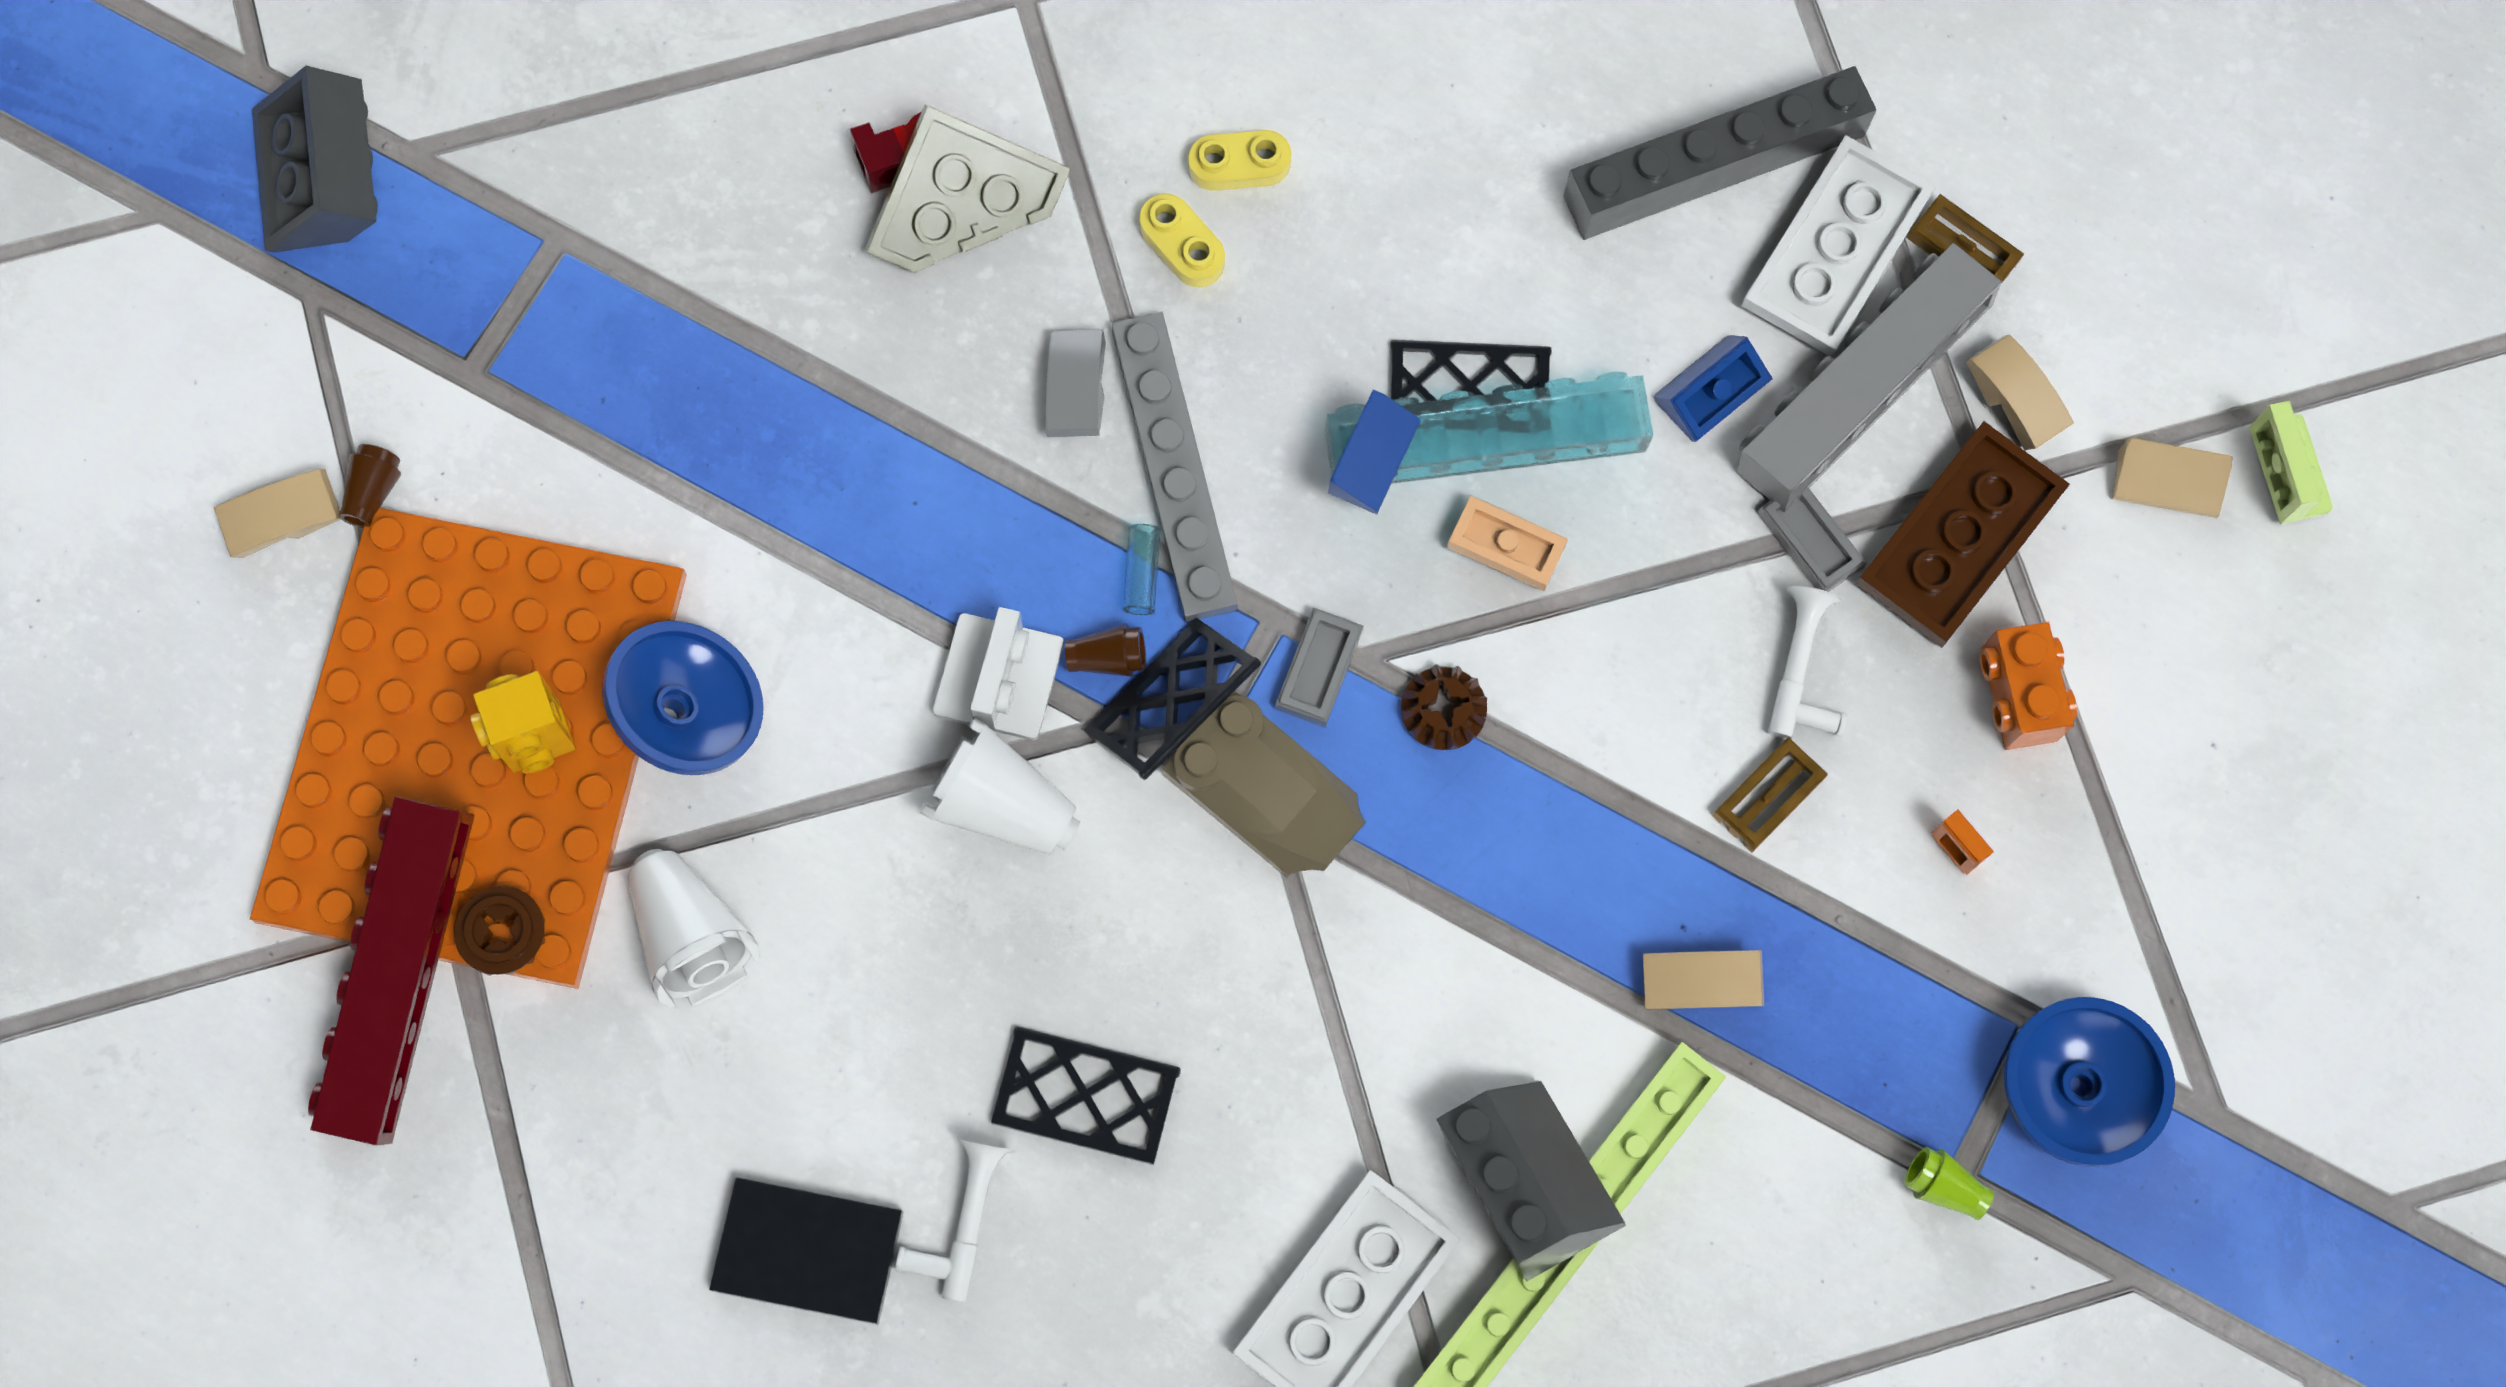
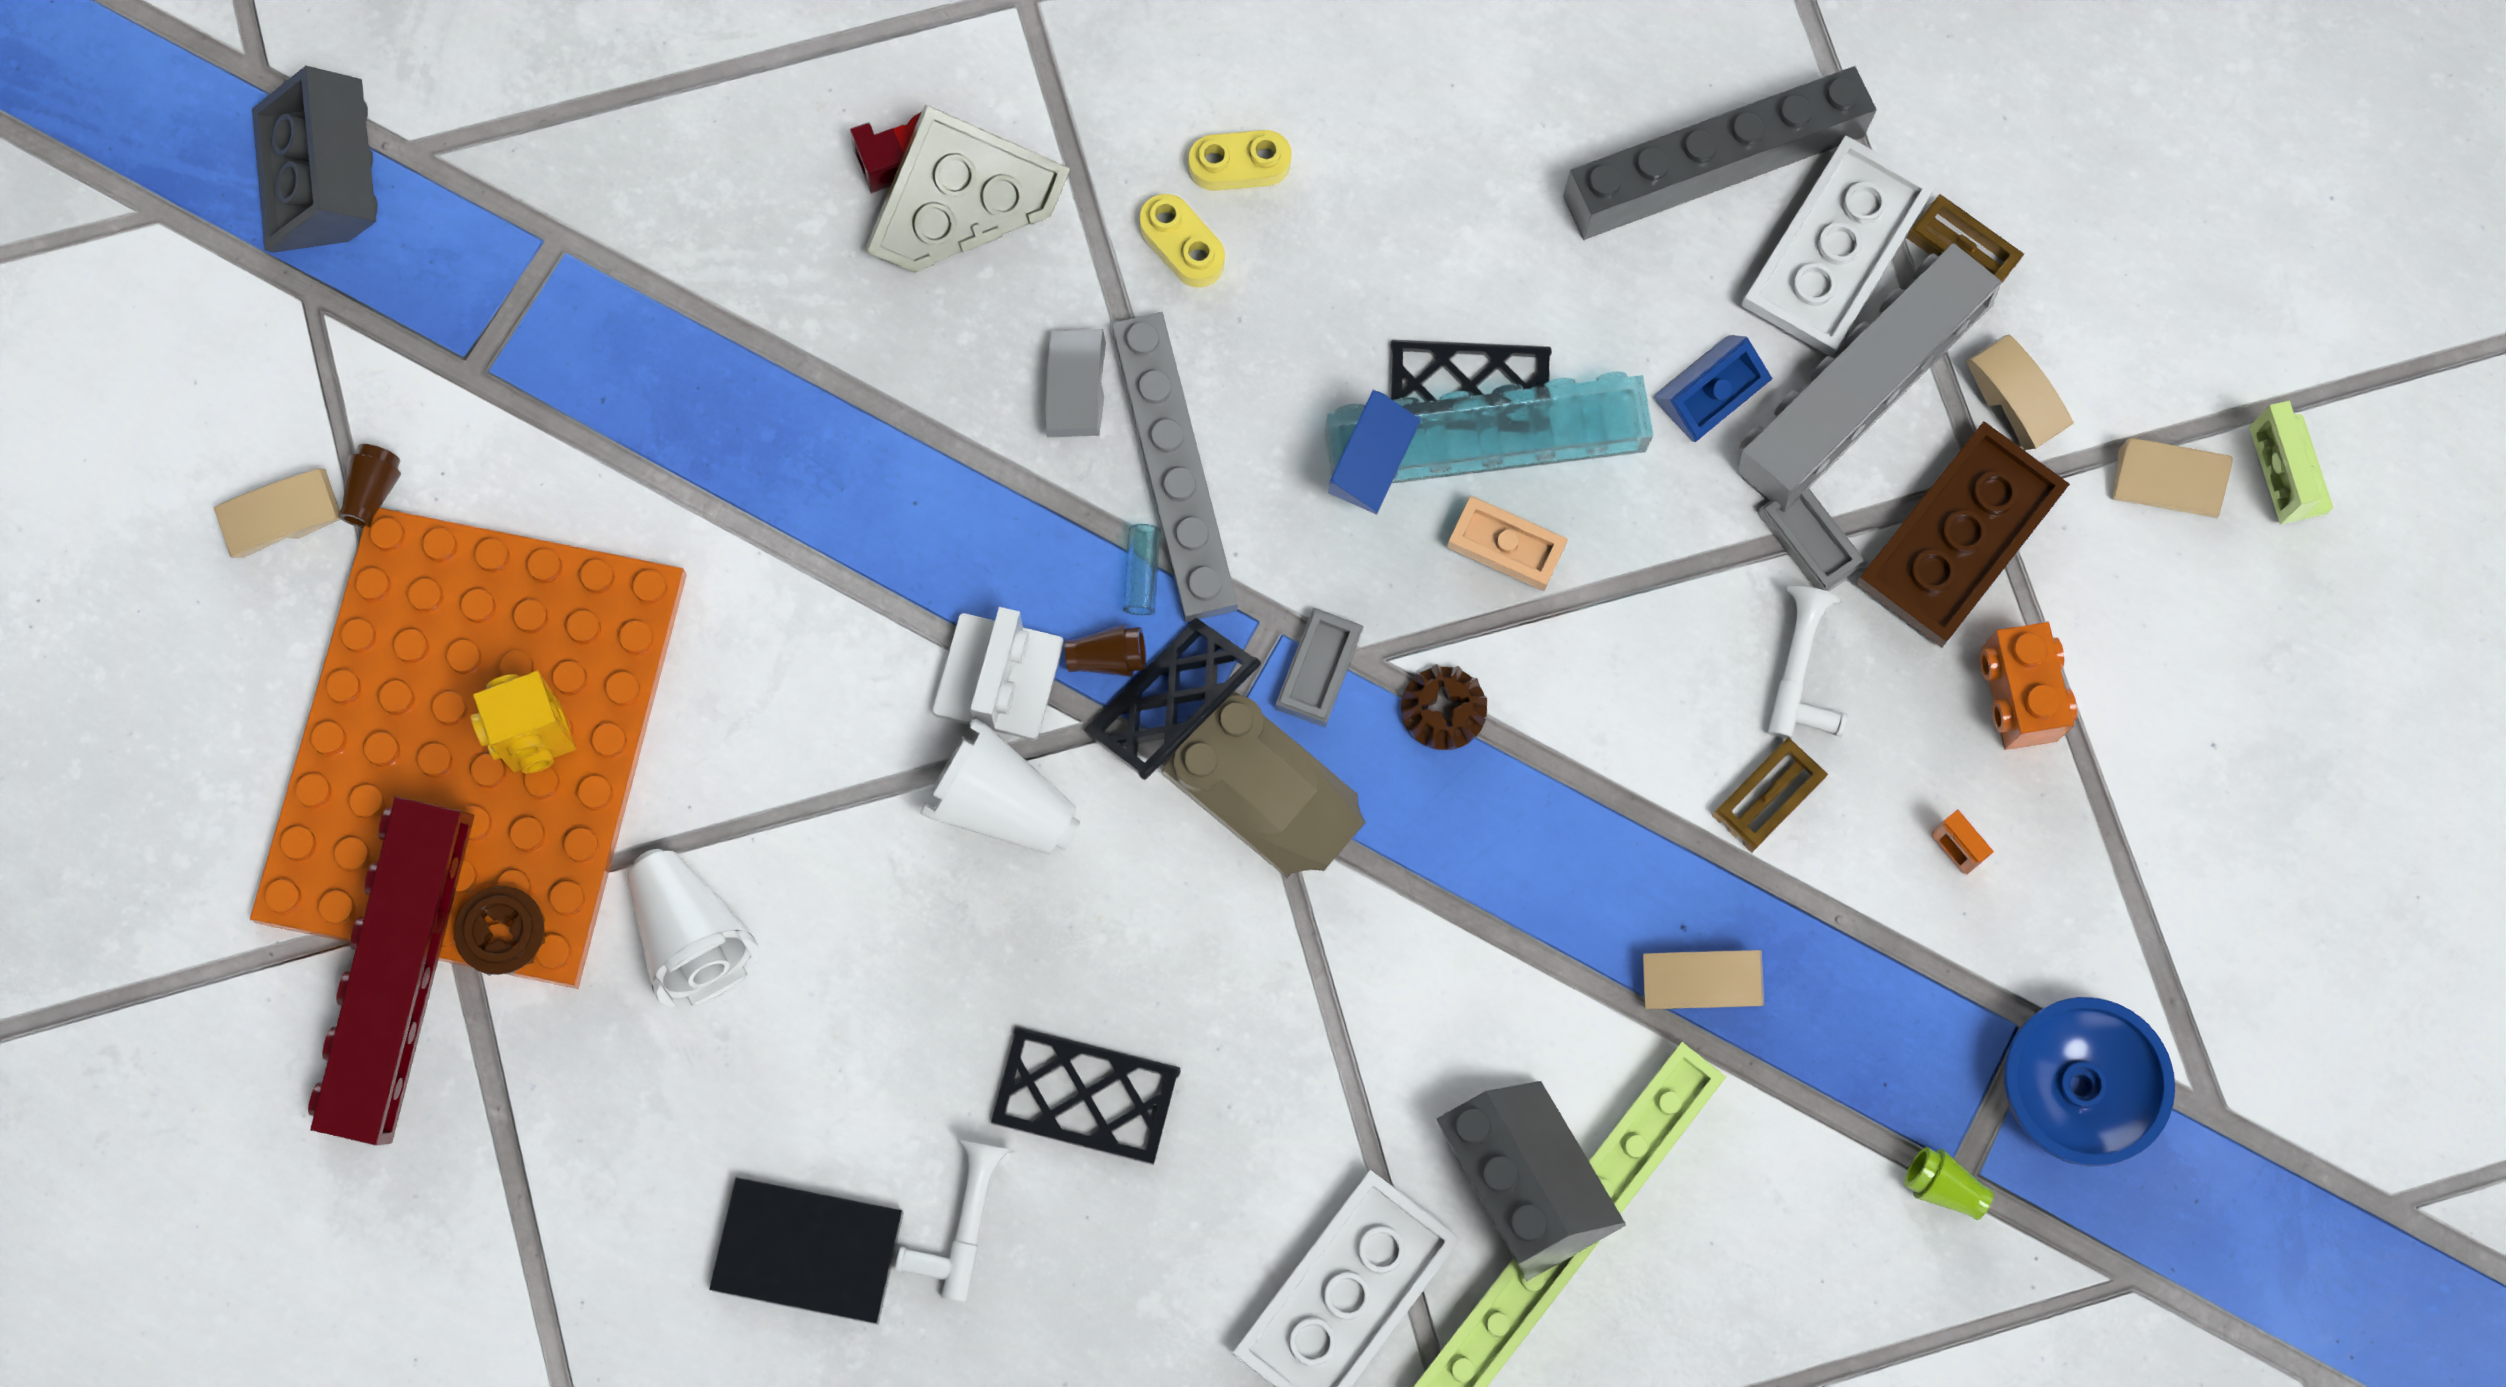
(695, 677): blue dish -> none

